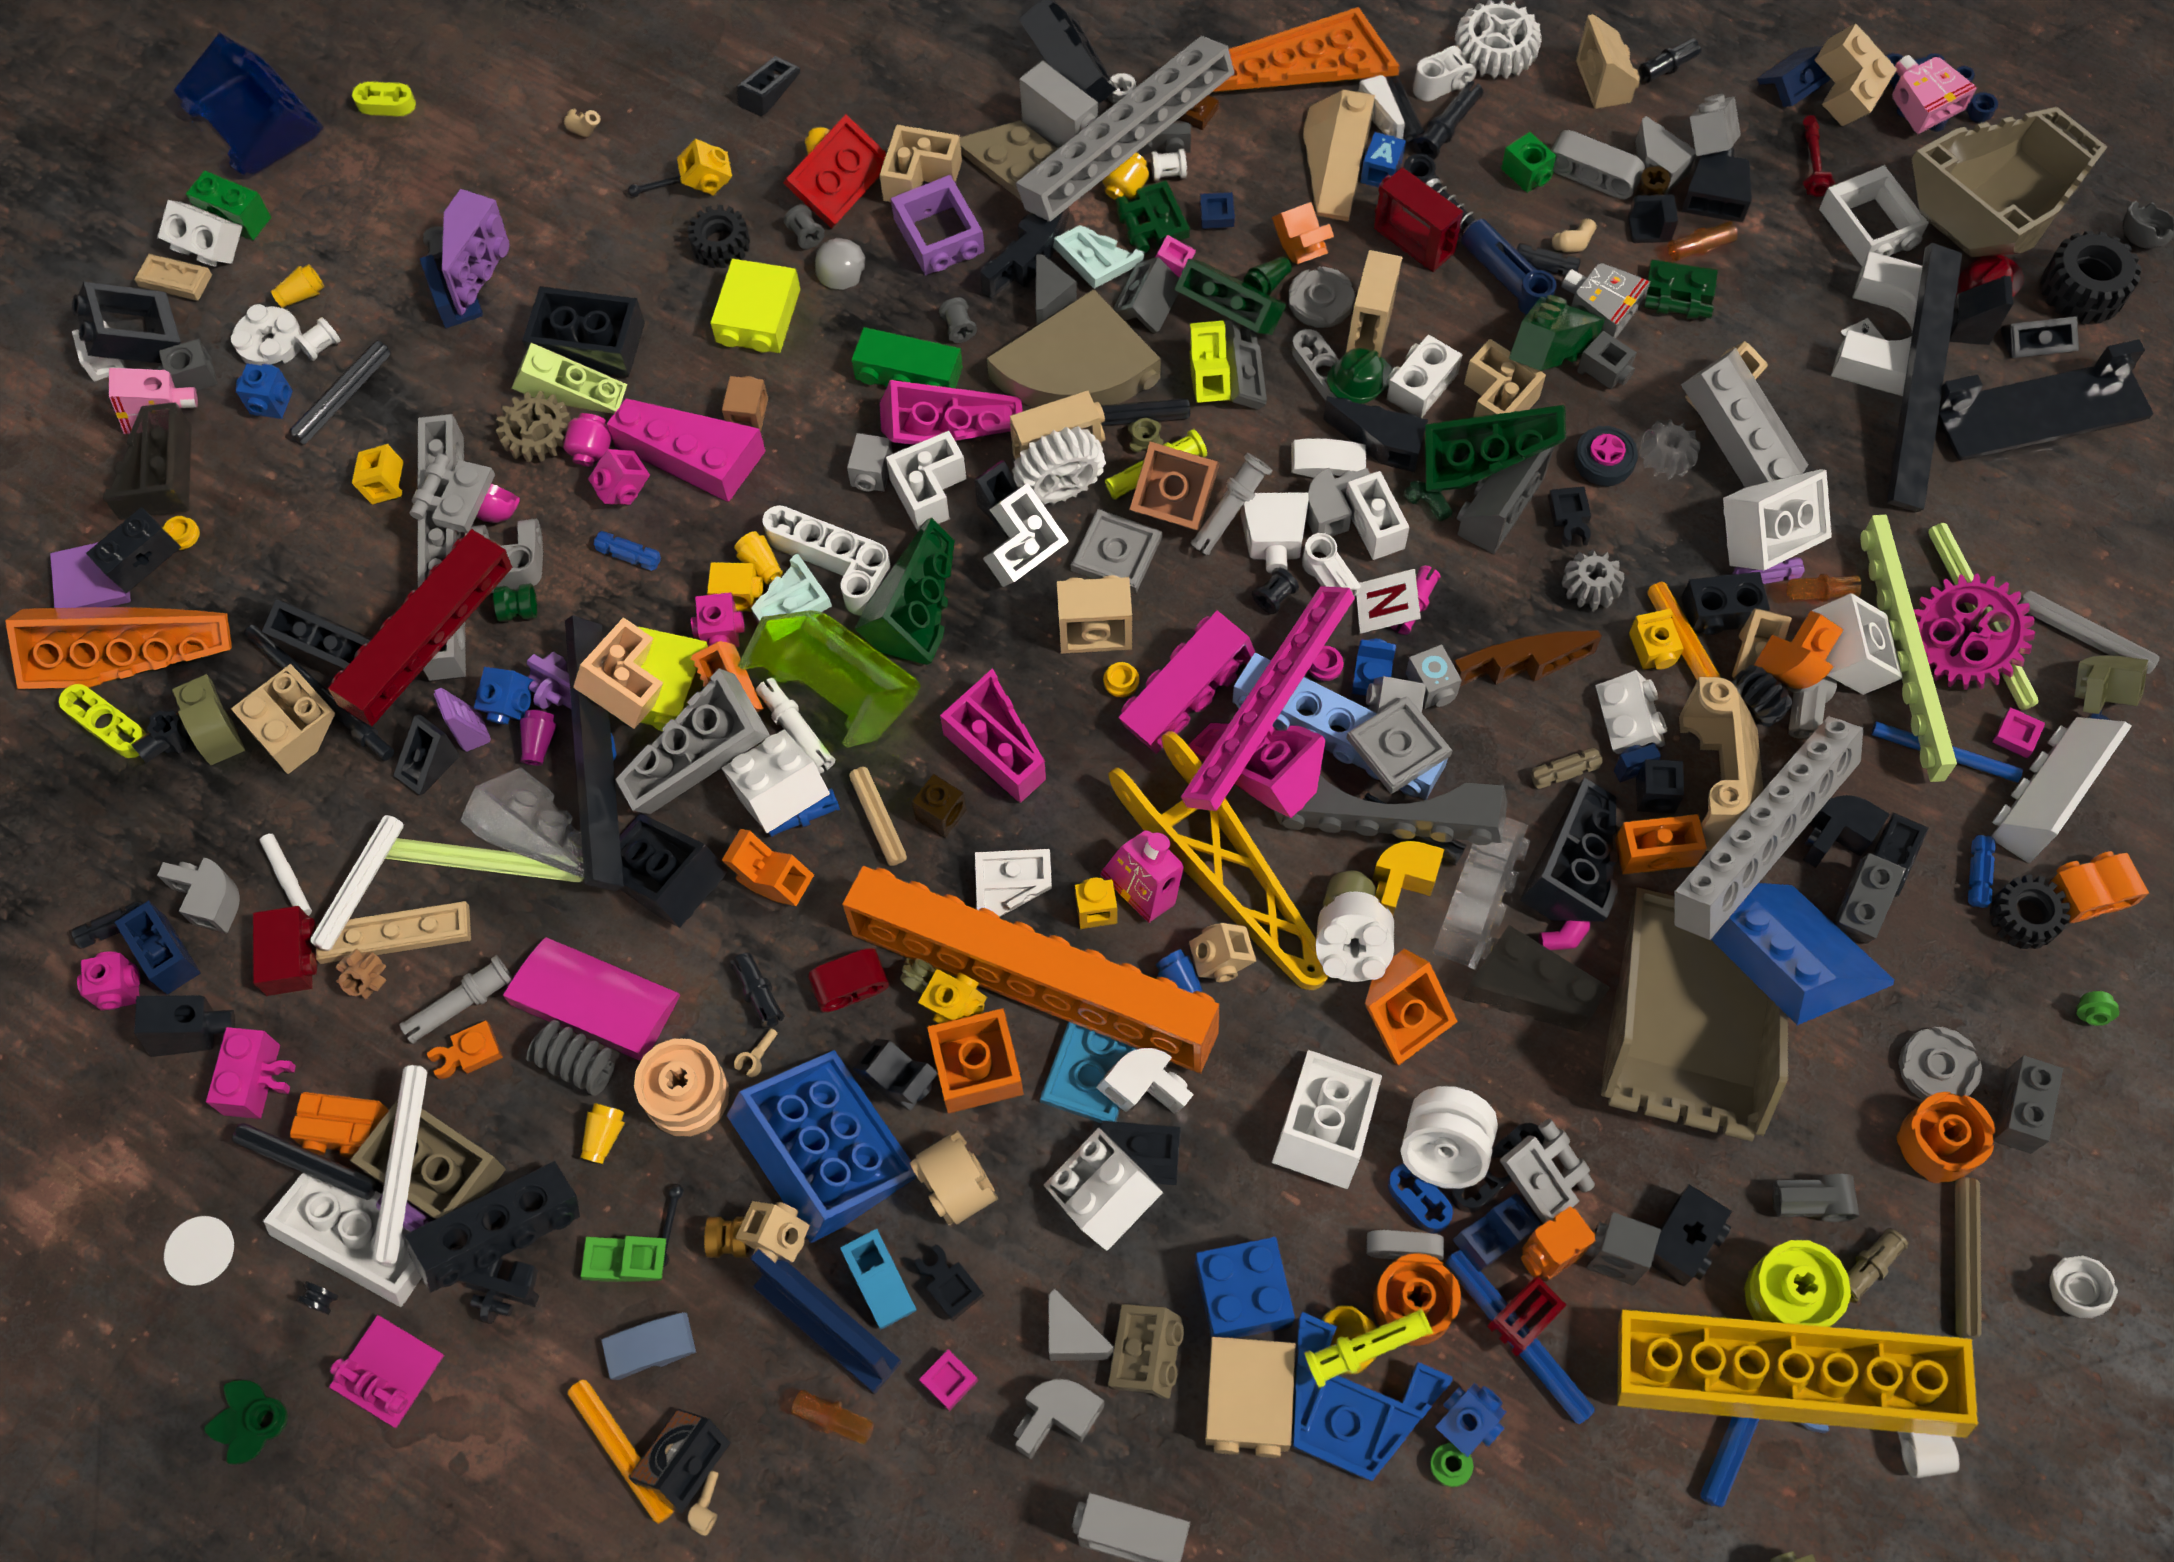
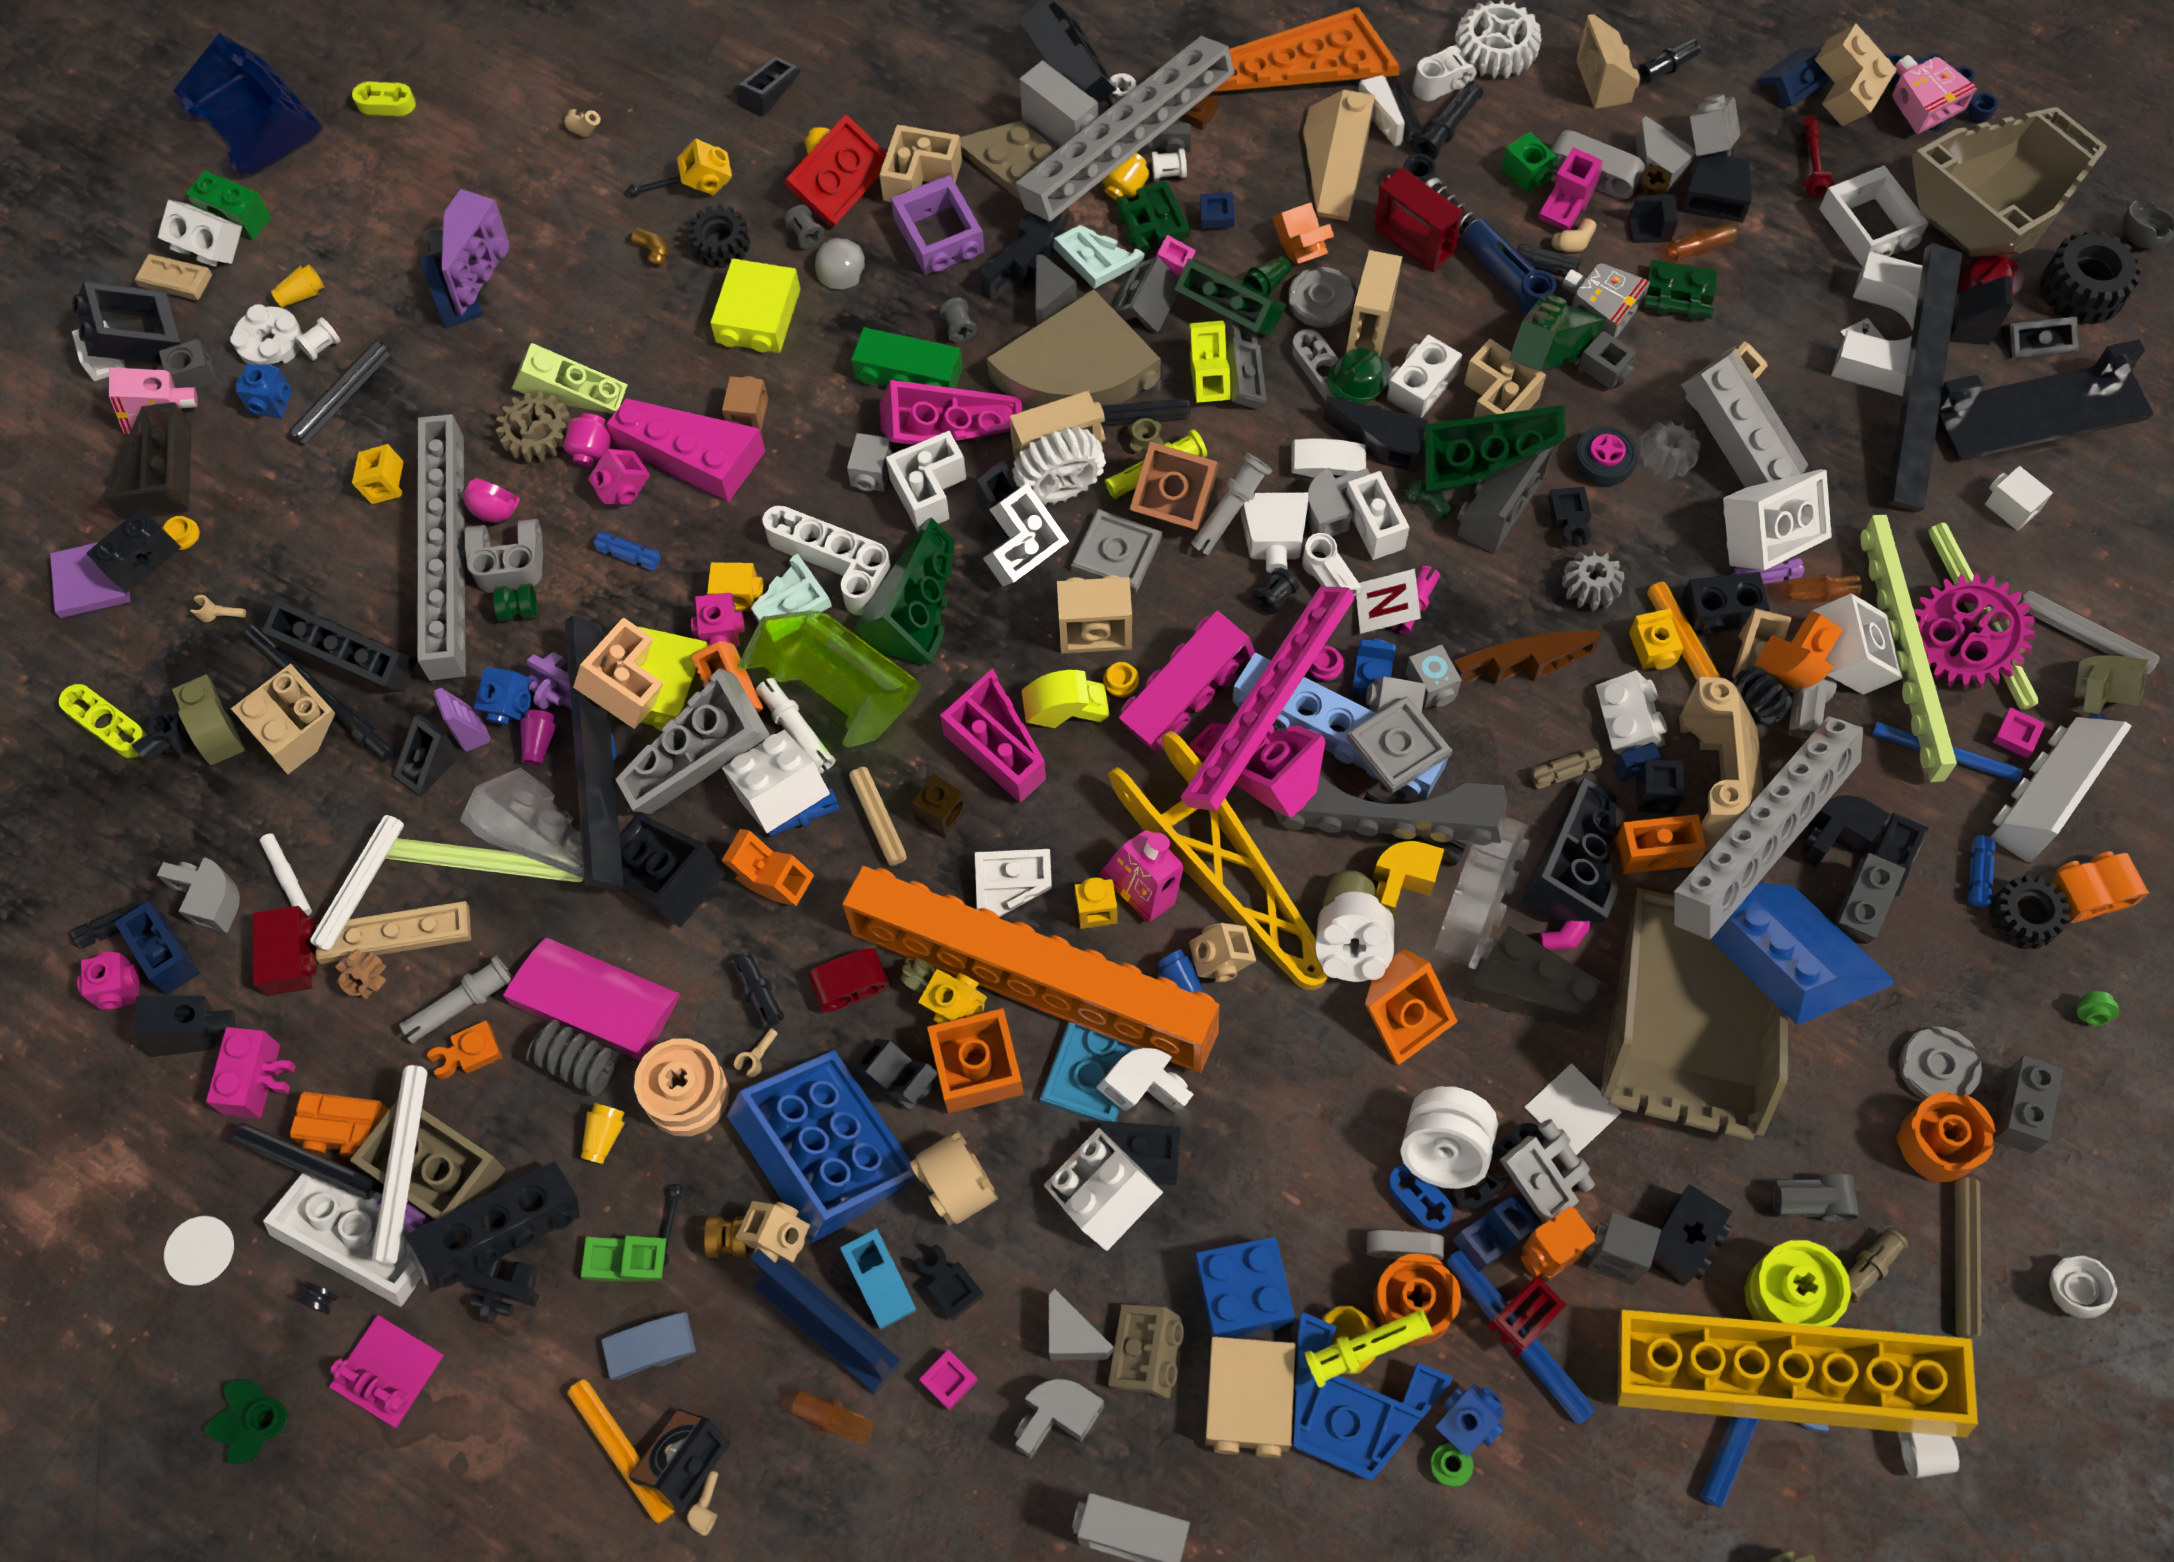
(107, 642): orange wedge -> none
(211, 611): none -> tan hand
(420, 627): dark red brick -> none
(462, 496): light grey plate -> none
(587, 328): black brick -> none
(653, 242): none -> pearl gold arm
(756, 550): yellow cone -> none
(1062, 695): none -> neon yellow brick
(1327, 1119): white slope -> none
(1382, 158): blue brick -> none
(1573, 189): none -> dark pink brick
(1574, 1107): none -> white sticker
(2017, 497): none -> white brick

